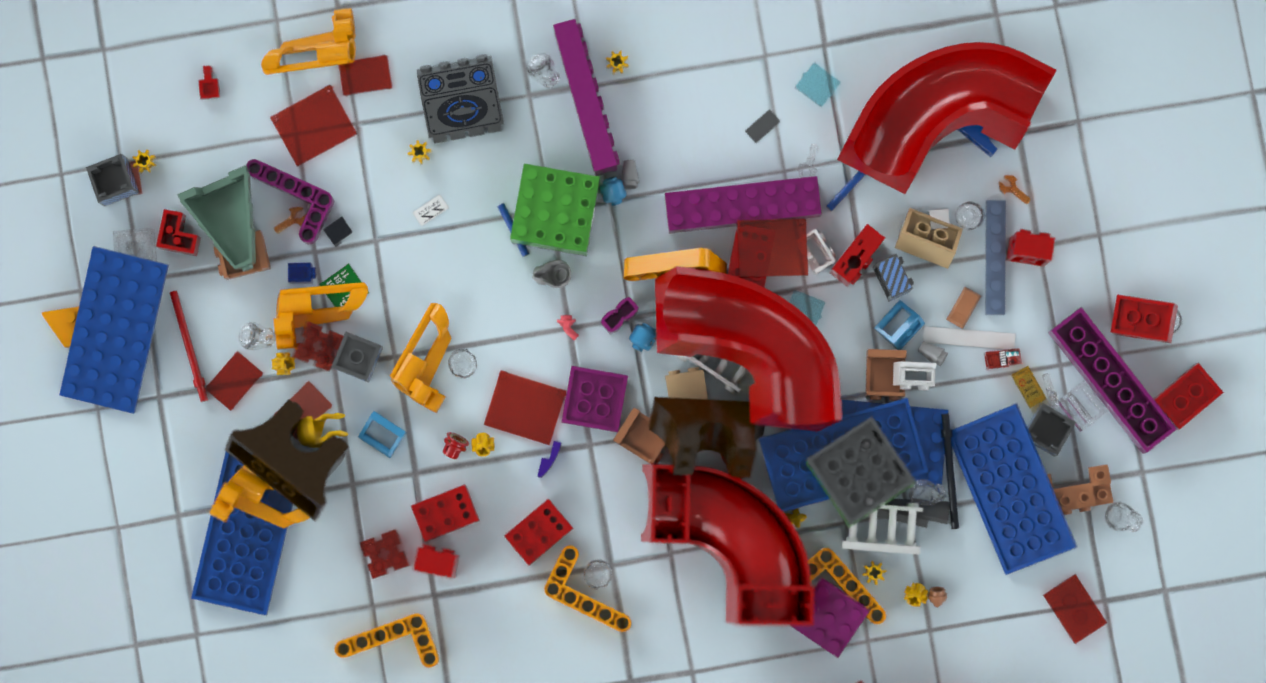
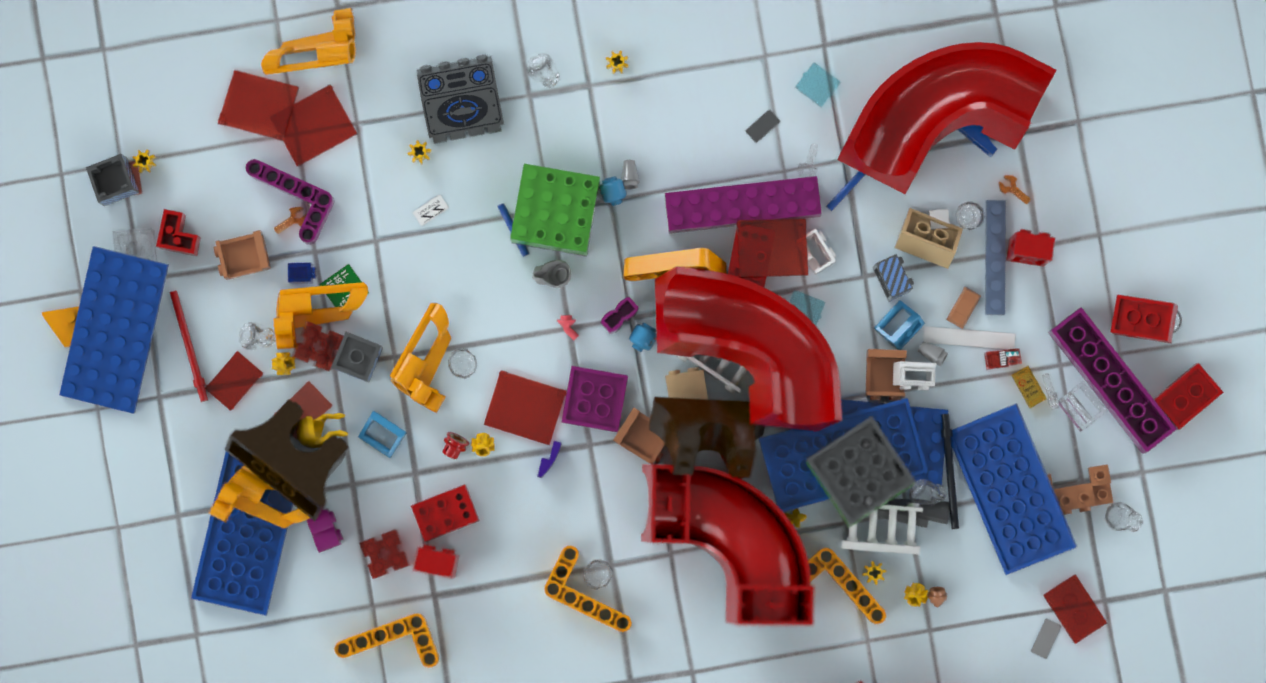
(208, 86): red plate -> none
(226, 216): sand green cone -> none
(258, 105): none -> clear red piece
(324, 531): none -> magenta brick
(338, 231): black panel -> none
(365, 75): clear red piece -> none
(538, 532): red piece -> none
(585, 98): magenta brick -> none
(835, 618): magenta plate -> none
(857, 256): red piece -> none
(1046, 638): none -> light grey sticker
(1050, 429): dark grey container -> none

